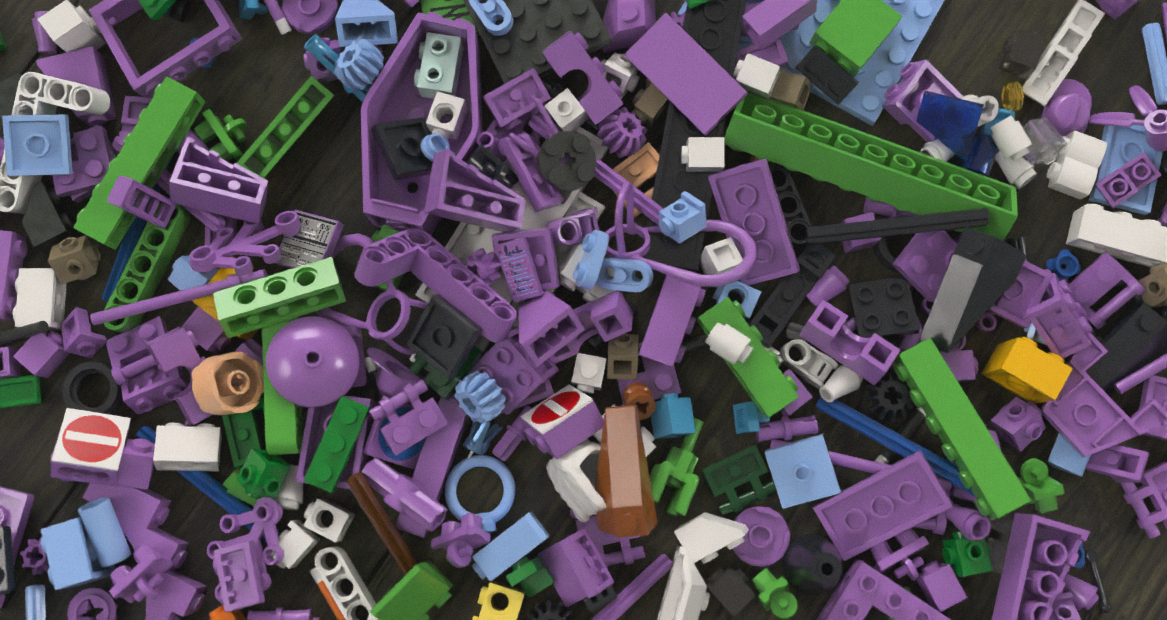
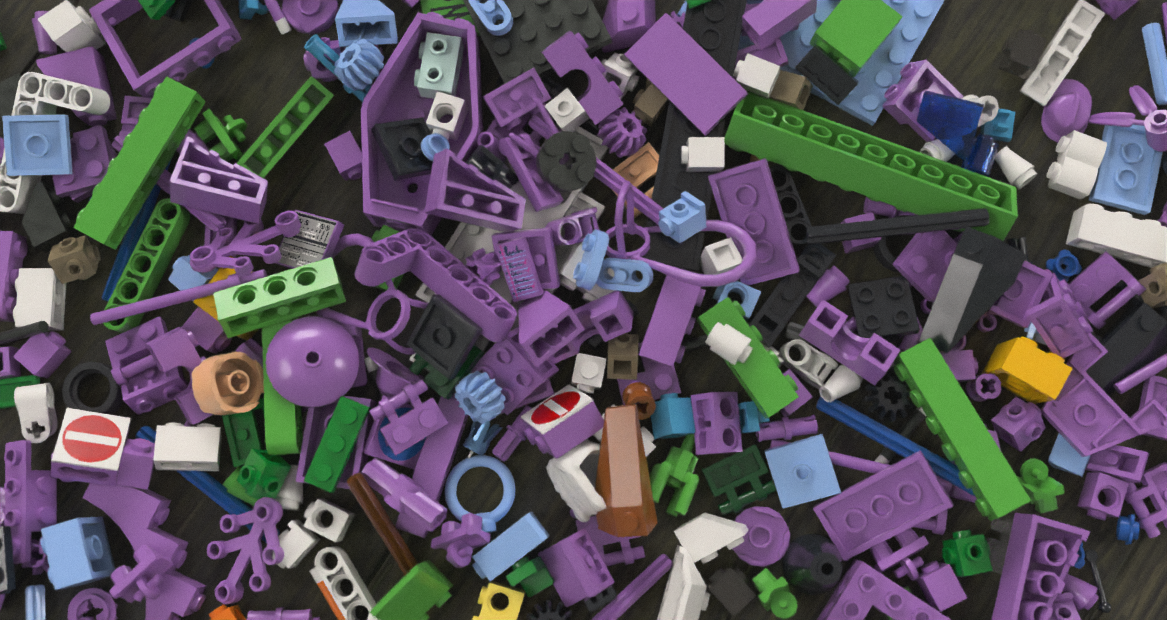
(28, 498): none -> medium lavender bracket
(35, 406): none -> white piece
(78, 335): medium lavender bracket -> none
(104, 531): light blue pin -> none
(125, 193): medium lavender slope -> none
(238, 576): medium lavender bracket -> none
(346, 155): none -> medium lavender brick
(716, 423): none -> medium lavender brick
(969, 522): medium lavender cone -> none
(992, 387): none -> medium lavender bush
(1011, 138): white brick -> none
(1012, 96): clear yellow tile -> none
(1045, 142): clear brick -> none
(1114, 491): none -> medium lavender brick
(1127, 529): none -> blue plate
(1128, 180): medium lavender slope -> none

